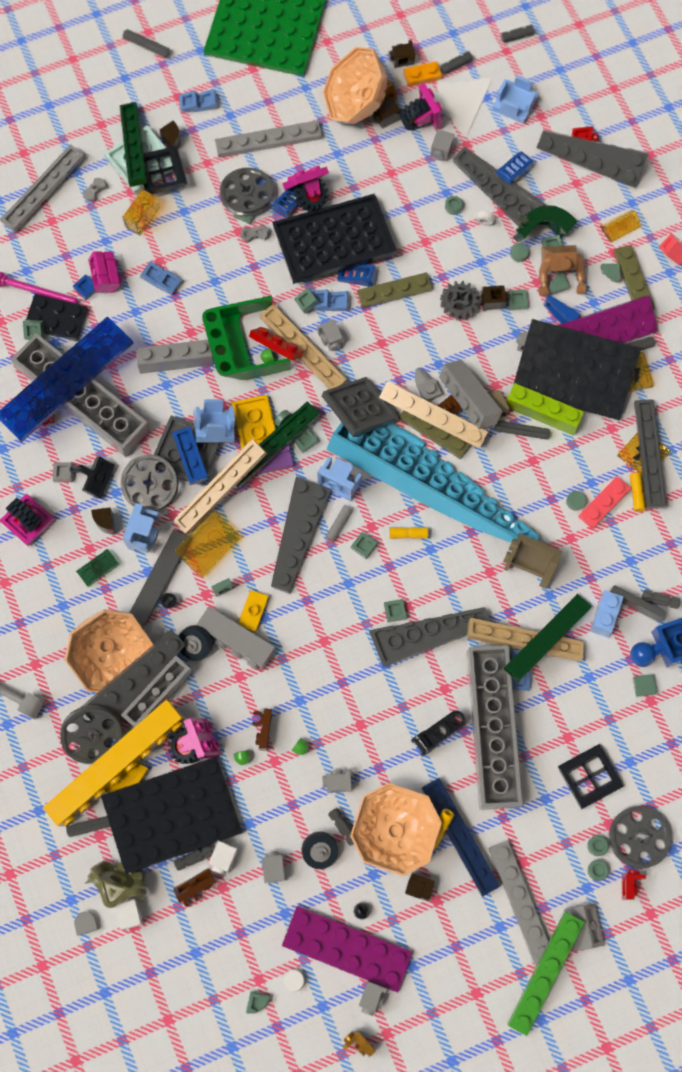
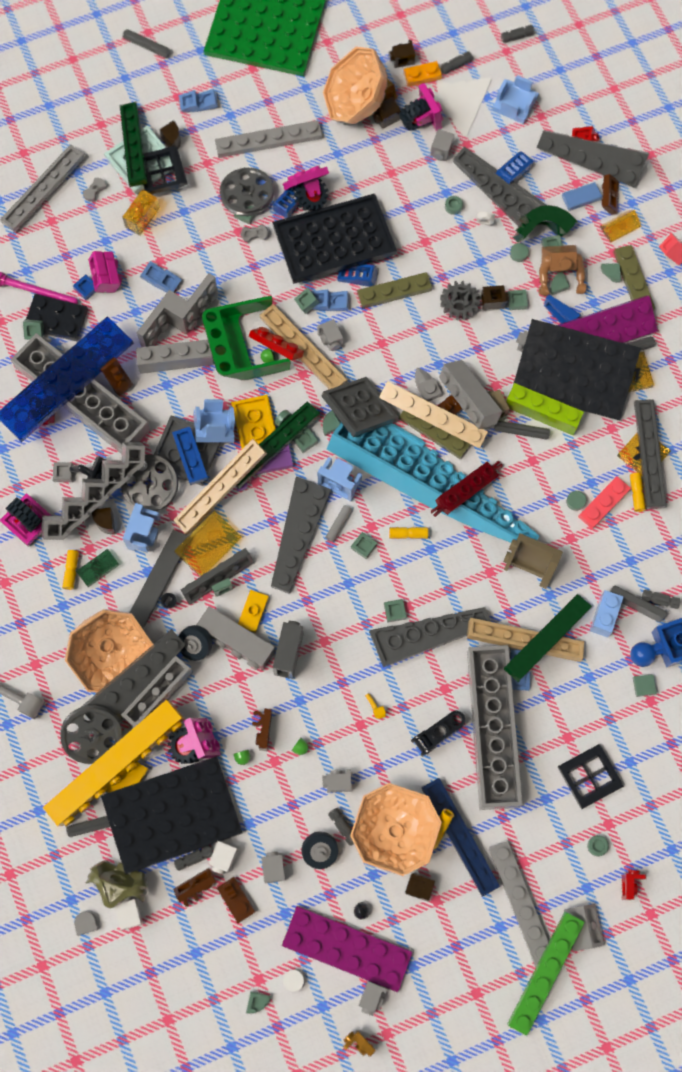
(70, 572): none -> yellow piece
(94, 492): none -> light grey brick
(116, 376): none -> reddish brown plate
(178, 312): none -> light grey bracket
(224, 570): none -> dark grey plate
(235, 900): none -> reddish brown plate
(288, 649): none -> dark grey brick
(330, 423): none -> sand green tile
(379, 712): none -> yellow hand
(466, 488): none -> dark red plate
(581, 196): none -> medium blue tile
(598, 870): sand green tile -> none
(610, 194): none -> reddish brown plate
(644, 828): dark grey wedge -> none

